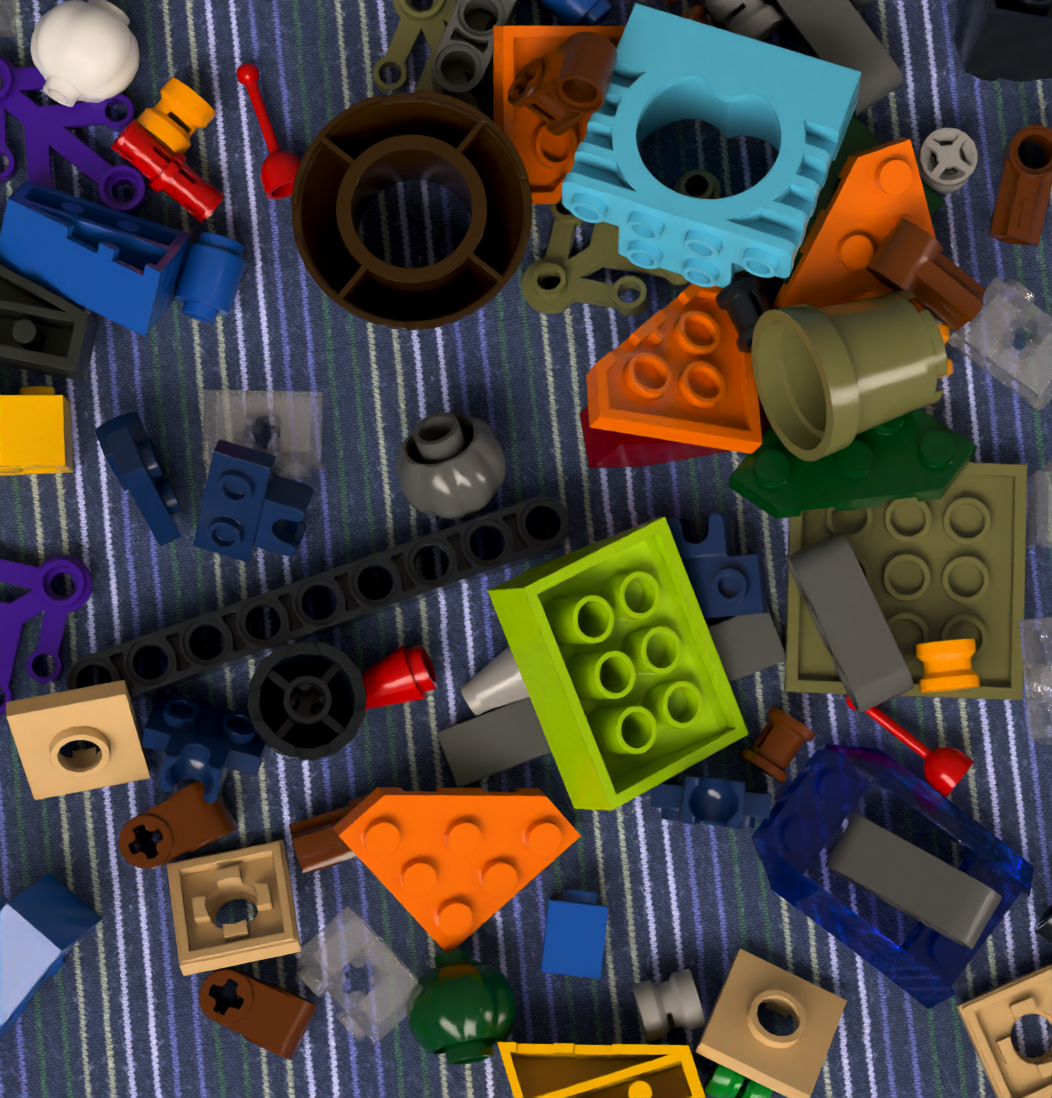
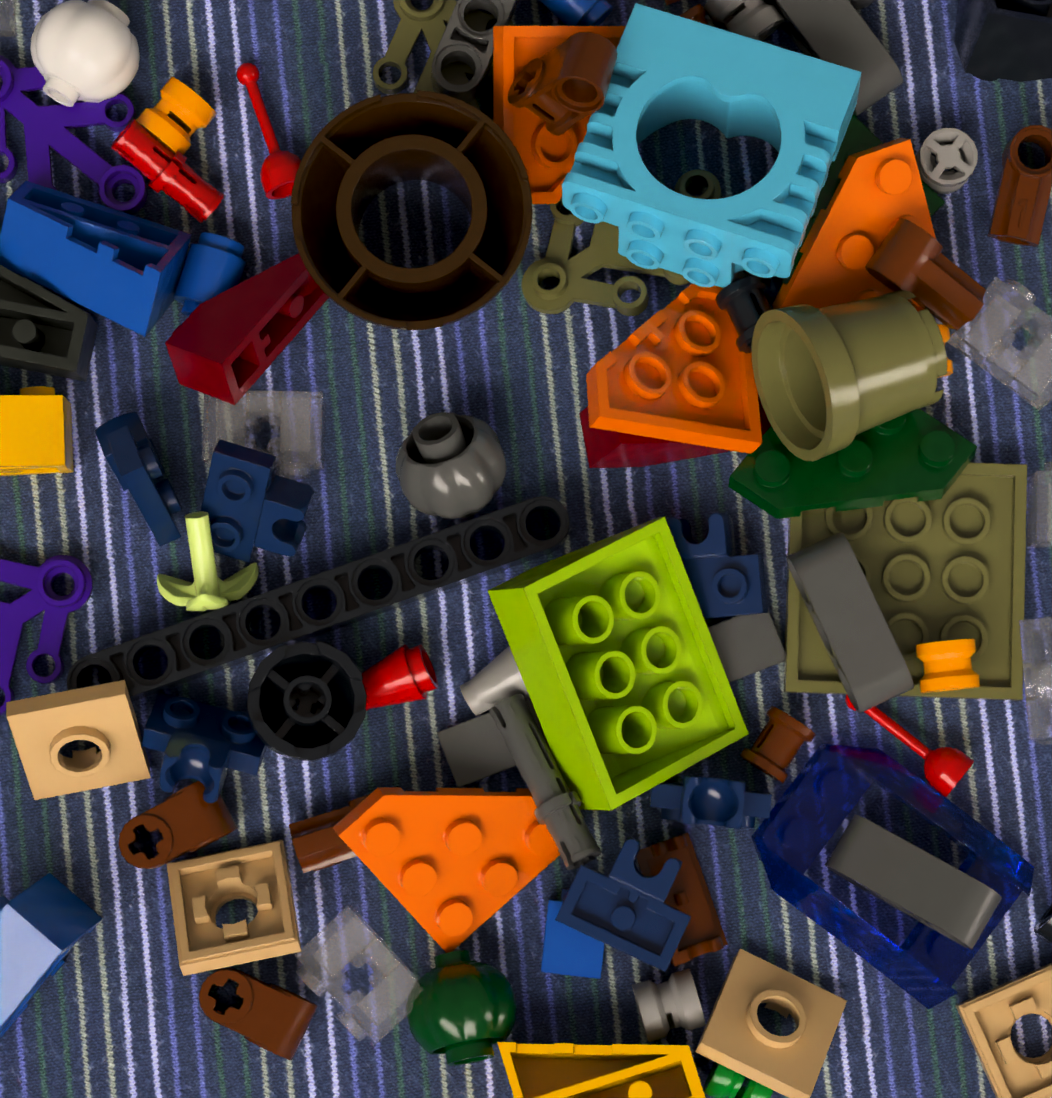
(207, 589): none -> yellowish green plant
(243, 330): none -> dark red slope
(554, 801): none -> dark grey pin
(627, 908): none -> dark blue plate
(688, 895): none -> reddish brown hinge

